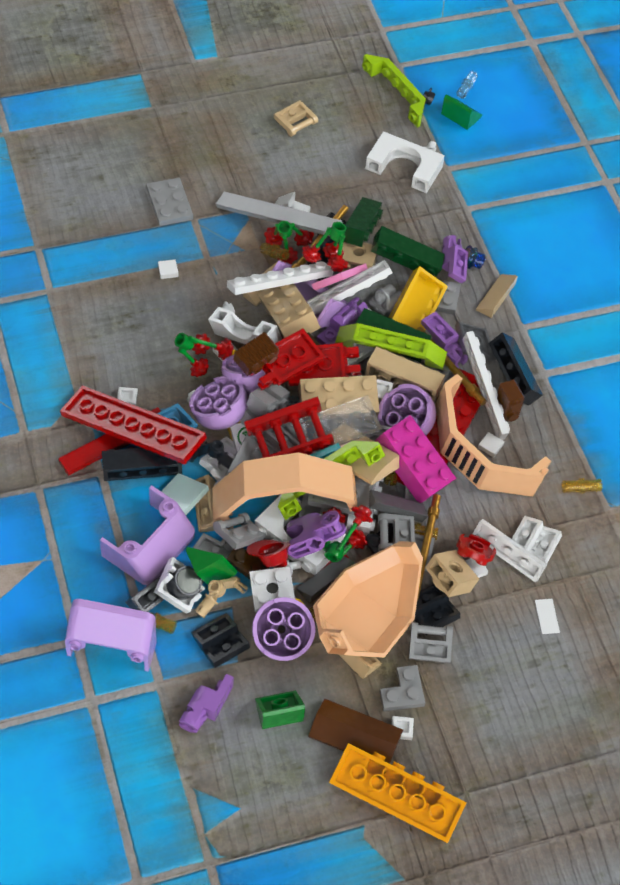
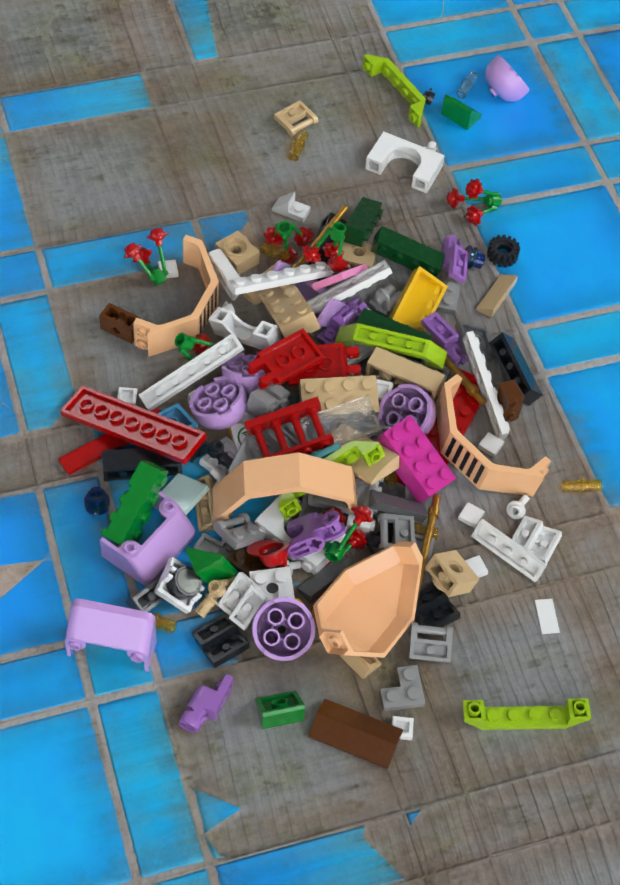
(95, 496): none -> clear blue piece
(118, 322): none -> reddish brown brick
(136, 503): none -> green wedge
(142, 256): none -> plant
(162, 337): none -> light nougat panel
(169, 201): light grey plate -> none
(191, 372): none -> white plate
(223, 270): none -> white slope
(239, 252): none -> tan brick
(242, 600): none -> white slope
(256, 354): reddish brown brick -> none
(275, 213): light grey tile -> none
(298, 145): none -> clear yellow pin
(398, 792): light orange plate -> none
(471, 515): none -> white tile
(472, 189): none -> red plant
(475, 548): red plate -> none
(503, 258): none -> black tyre
(504, 80): none -> lavender cylinder
(517, 509): none -> white plate
(526, 717): none -> lime slope

